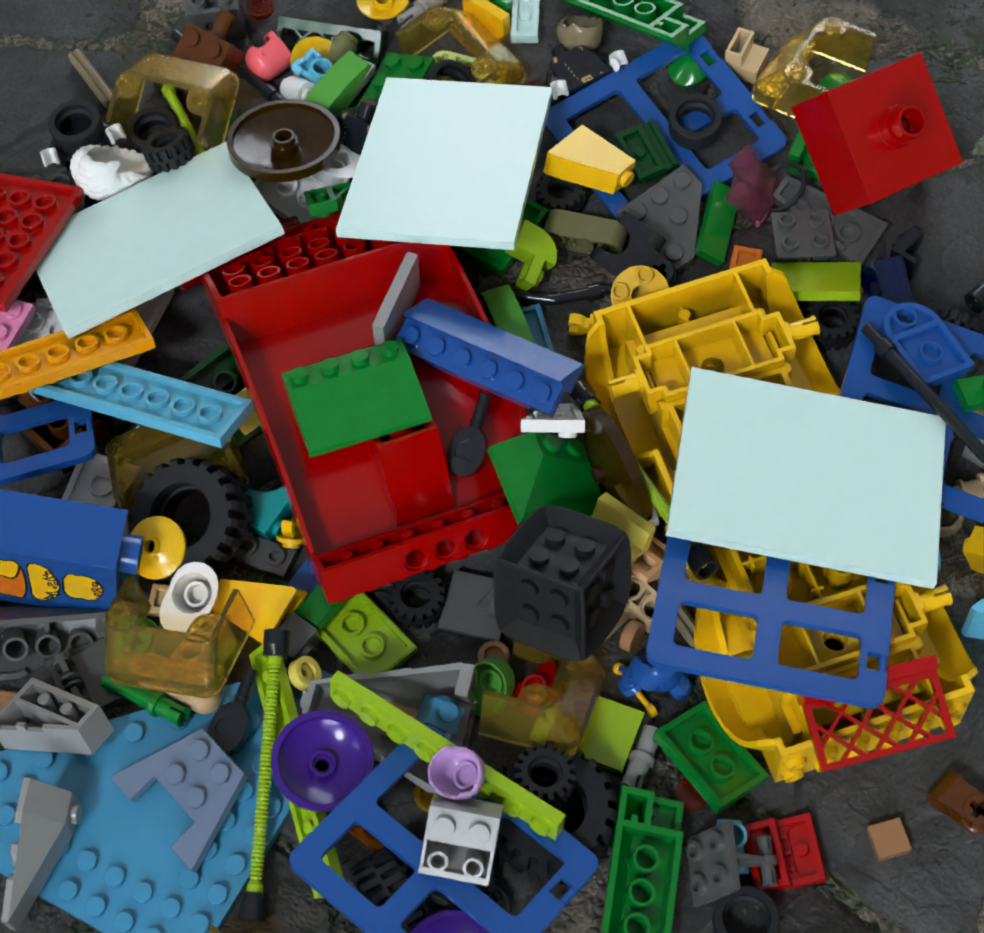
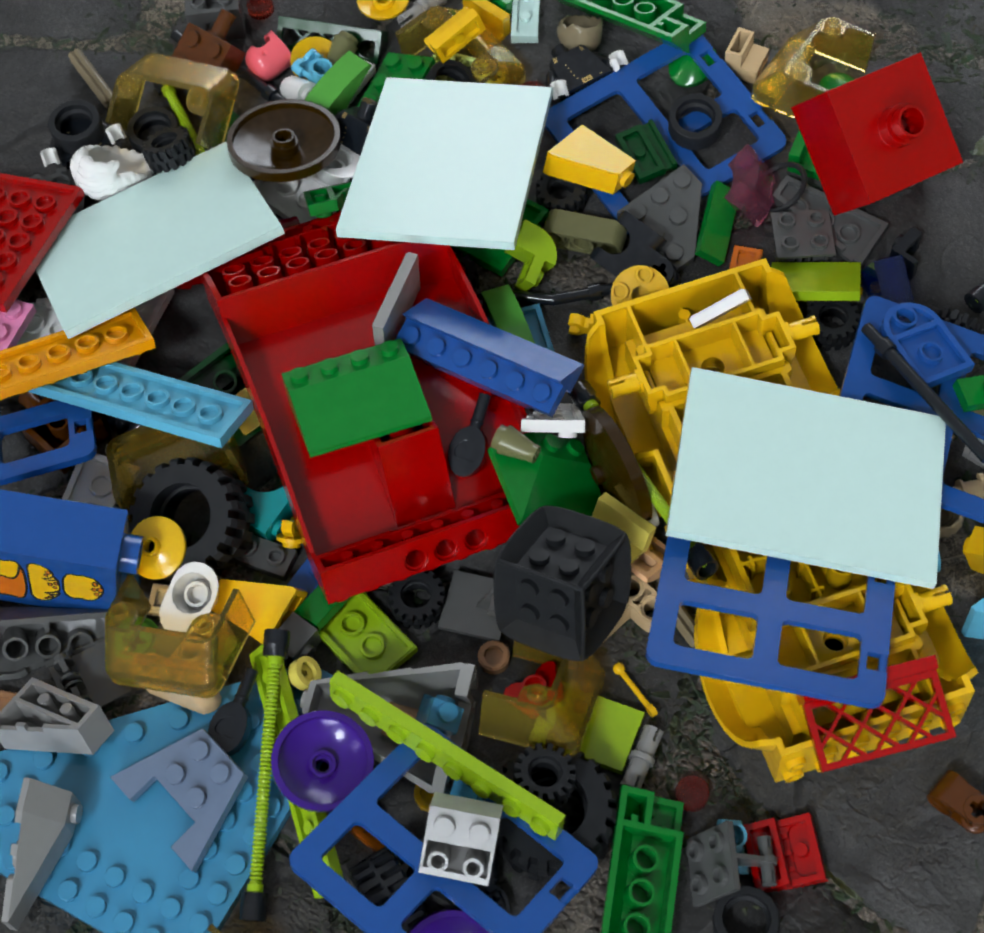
(155, 702): green pin -> none
(455, 34): none -> yellow panel
(456, 772): lavender hair -> none
(493, 676): bright green hat -> none
(514, 444): none -> olive cone
(632, 636): medium nougat tile -> none
(644, 676): blue hair -> none
(709, 757): green plate -> none
(720, 308): none -> white tile
(888, 839): medium nougat tile -> none

